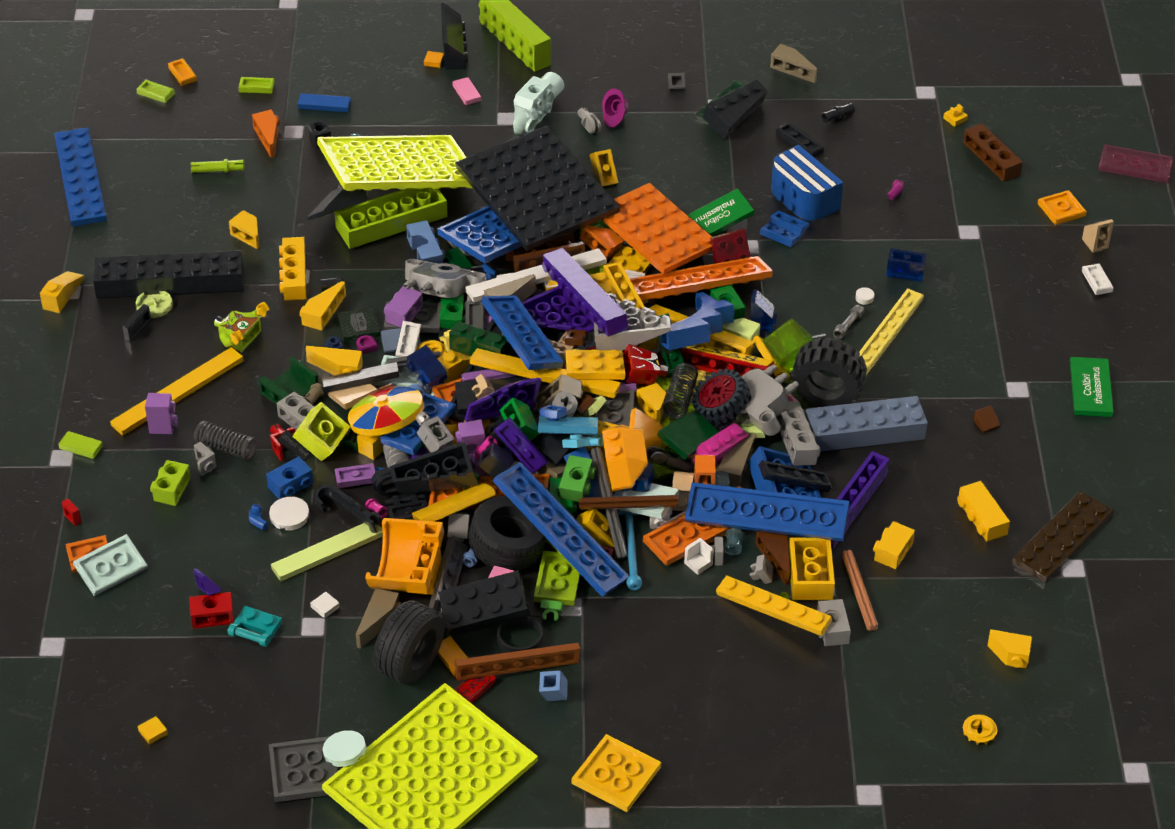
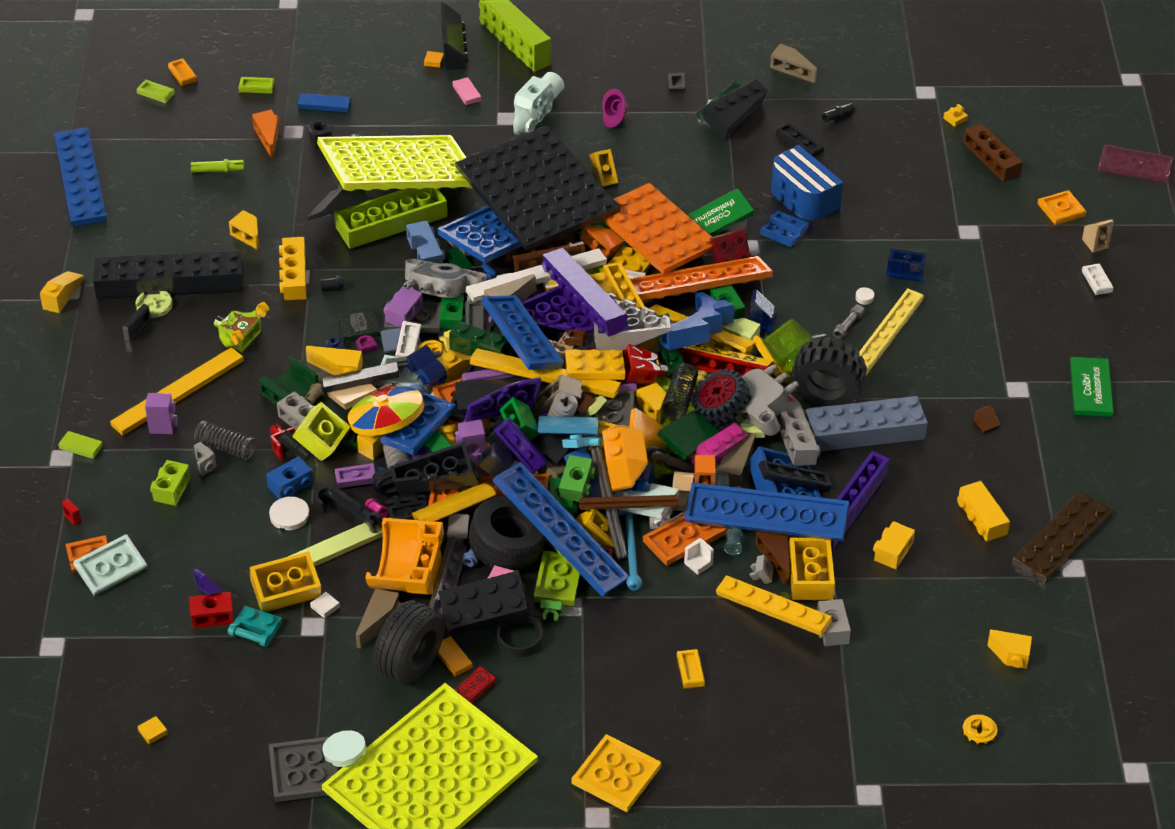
(255, 517): blue arm -> none
(285, 582): none -> yellow brick
(322, 306): yellow slope -> none
(433, 432): light grey piece -> none
(483, 387): tan tile -> none
(483, 446): dark pink pin -> none
(517, 661): dark orange plate -> none
(553, 412): blue plate -> none
(553, 685): medium blue brick -> none
(589, 121): light grey arm -> none
(690, 668): none -> yellow tile
(718, 551): light grey plate -> none
(860, 590): nougat axle -> none
(897, 188): magenta arm -> none

